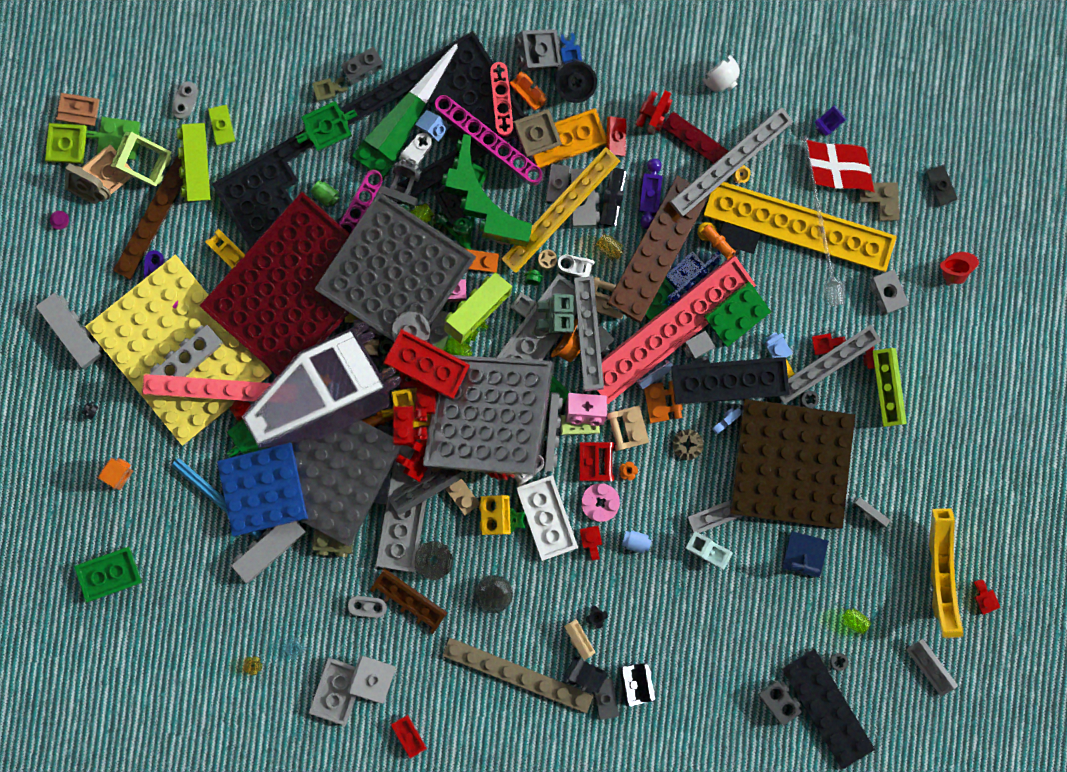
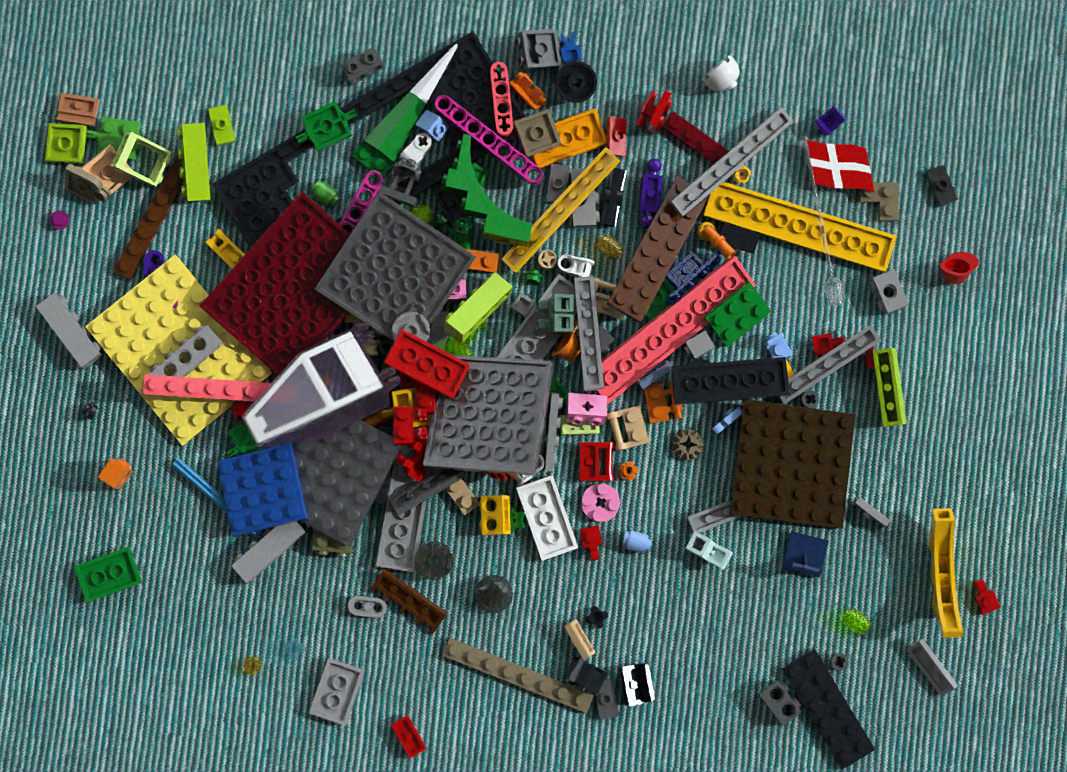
(185, 100): light grey plate -> none
(326, 89): olive plate -> none
(371, 679): light grey plate -> none

